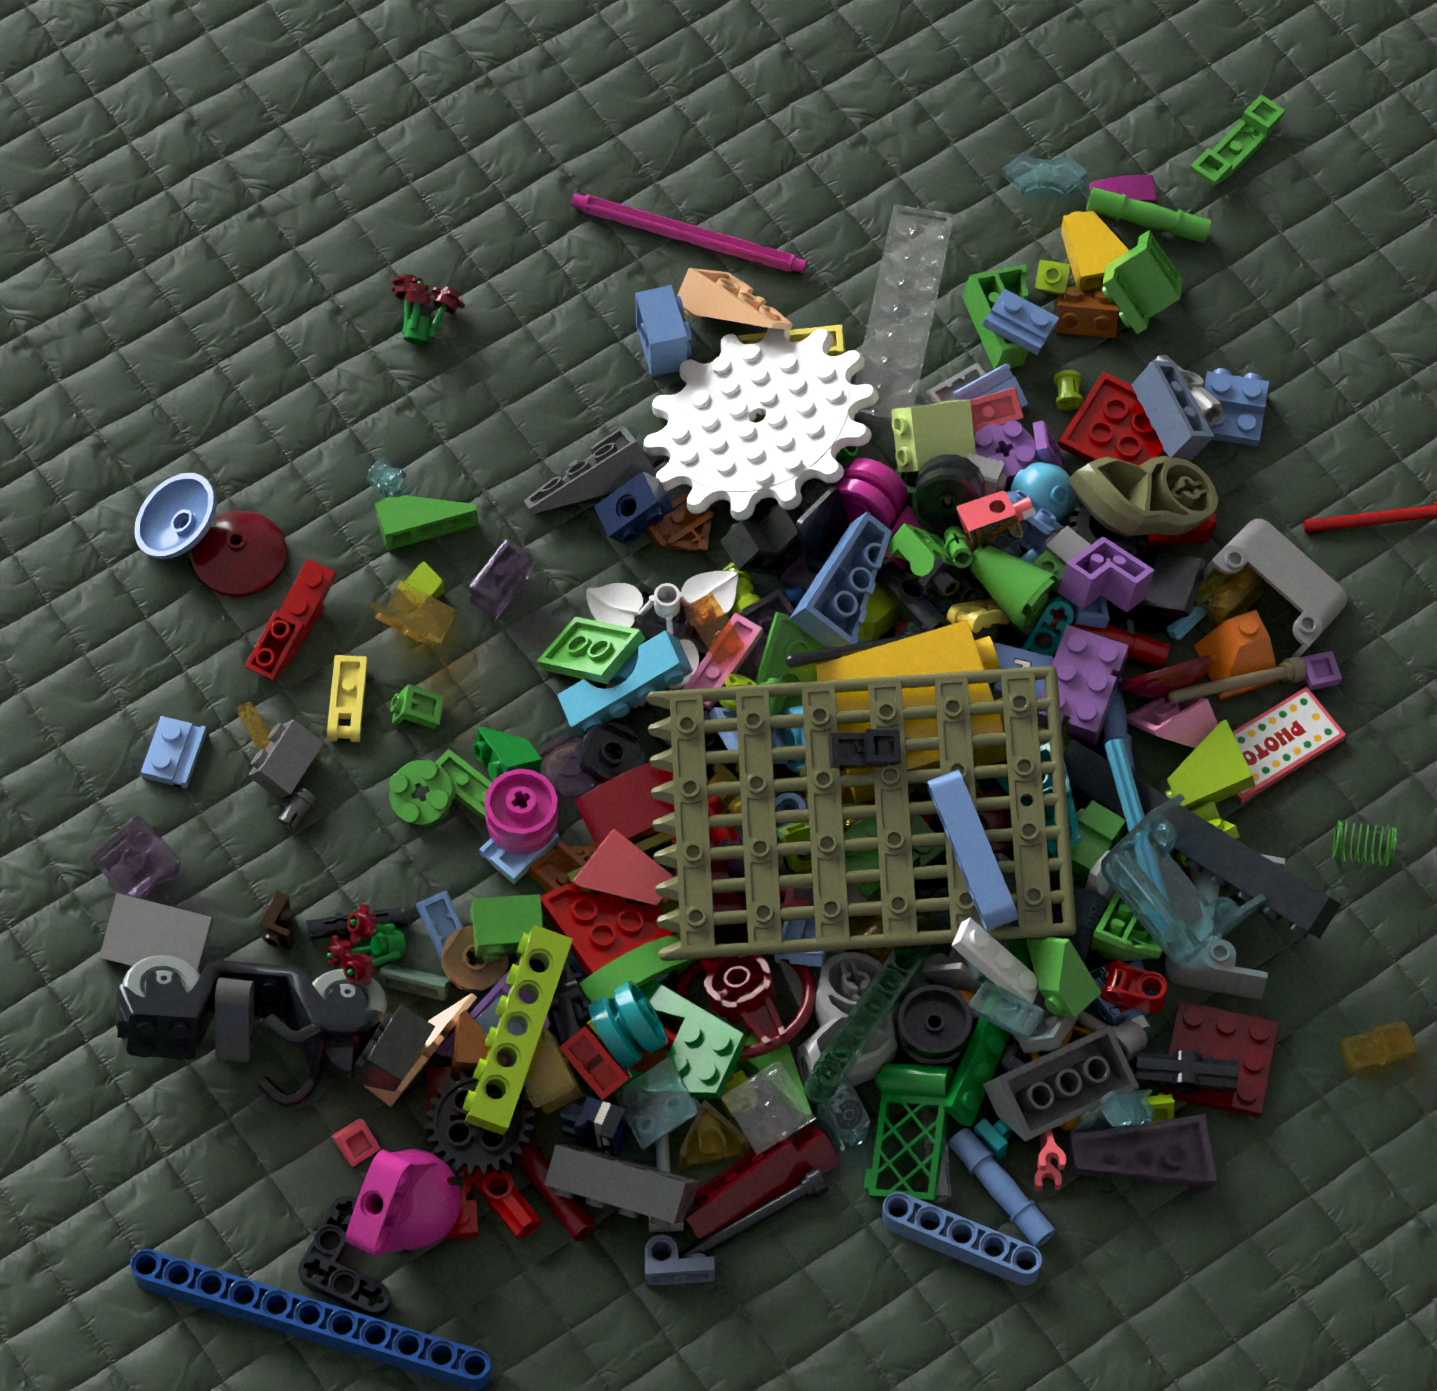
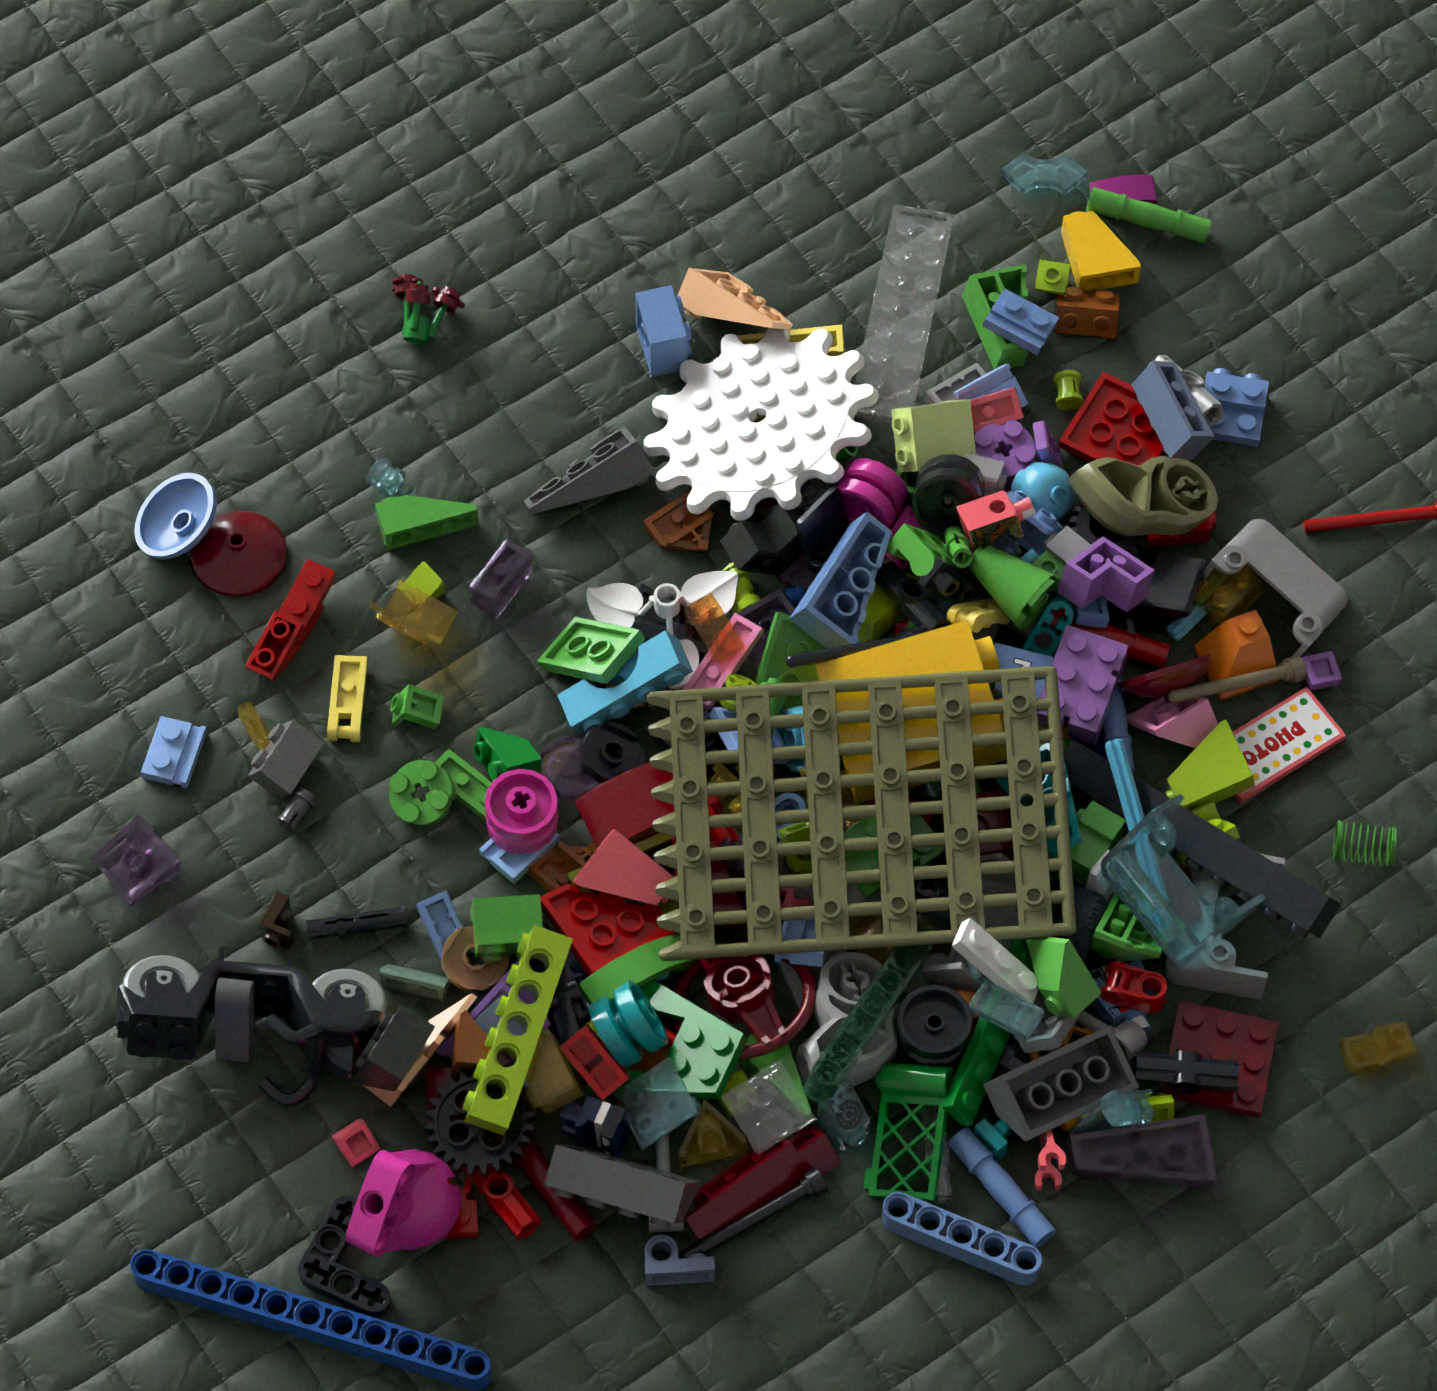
(153, 929): light grey tile -> none
(357, 966): dark red plant -> none
(617, 509): dark blue brick -> none
(689, 233): dark pink piece -> none
(864, 749): black slope -> none
(972, 850): medium blue beam -> none
(1142, 283): bright green bracket -> none
(1240, 142): bright green slope -> none

